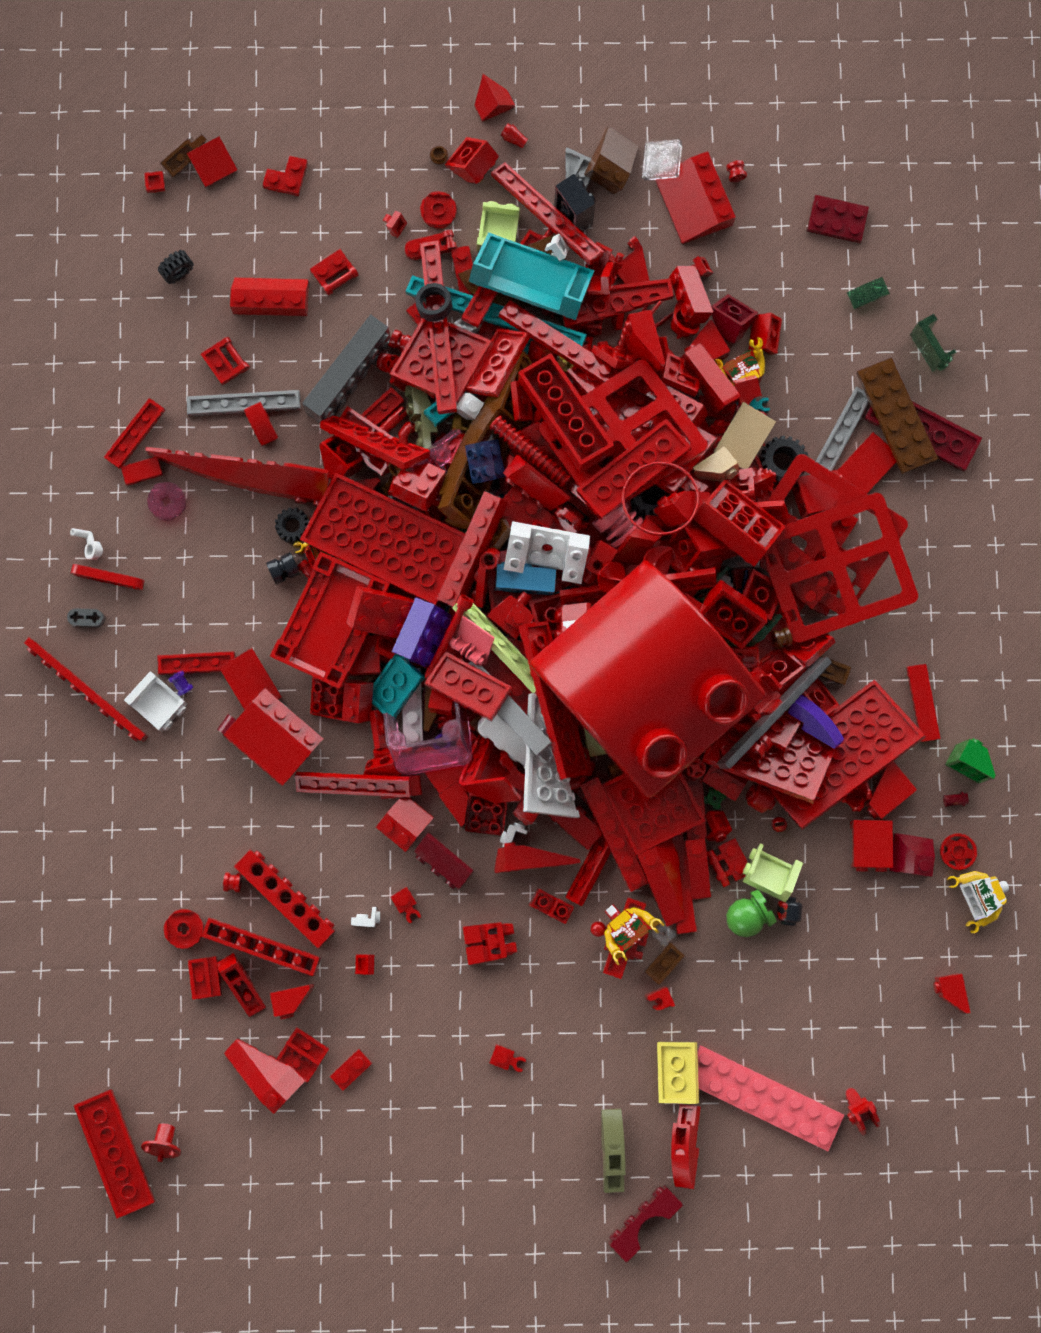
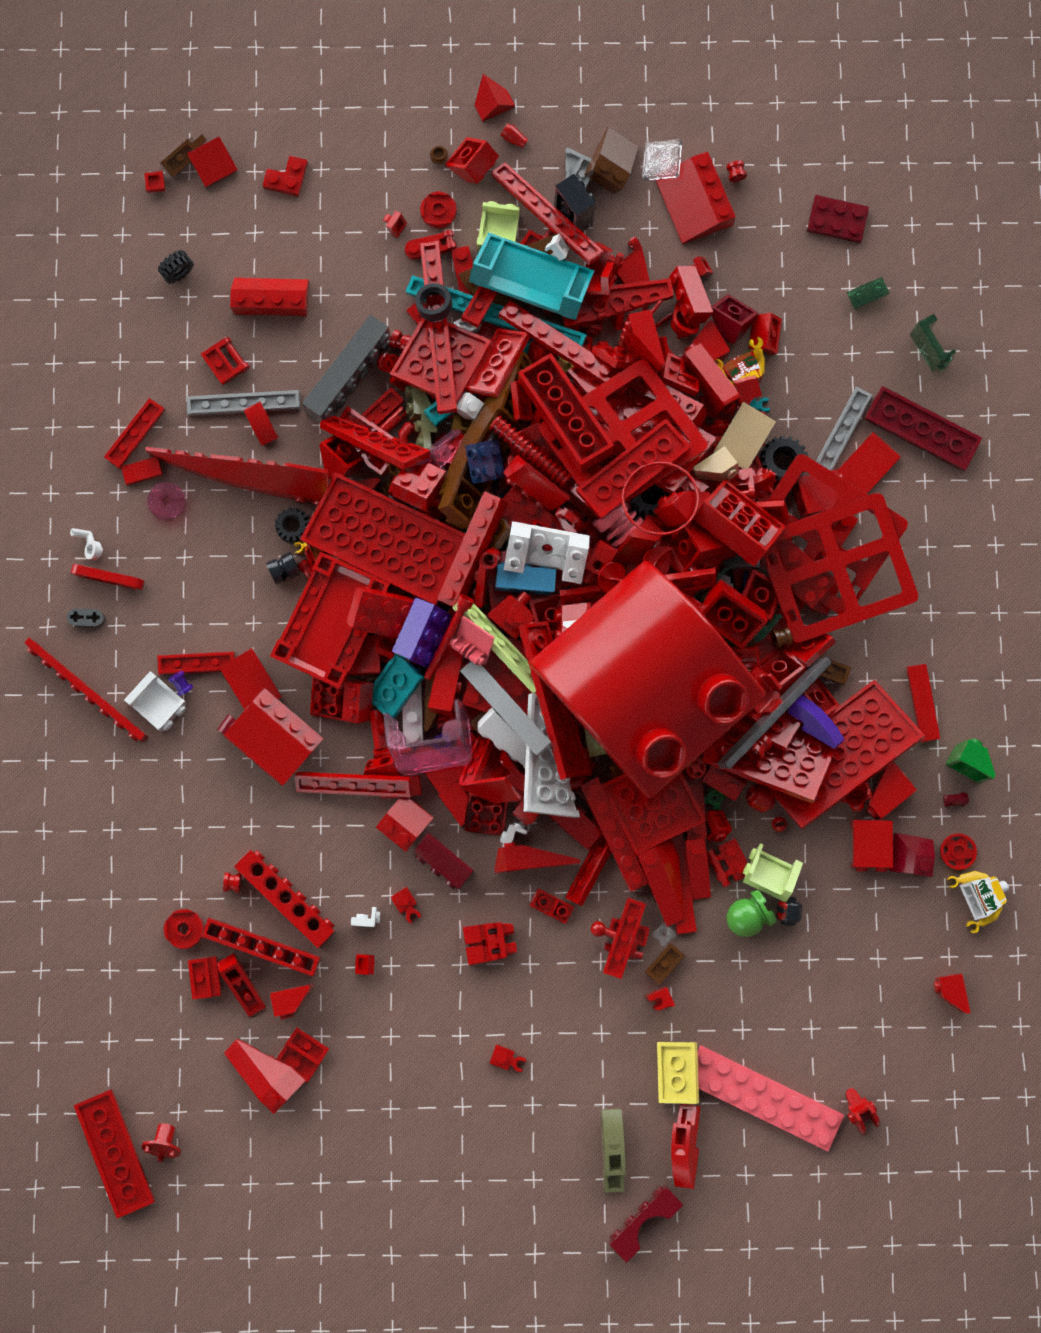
(332, 267): red plate -> none
(351, 1069): red plate -> none
(468, 686): red tile -> none
(627, 929): torso -> none
(897, 415): reddish brown plate -> none

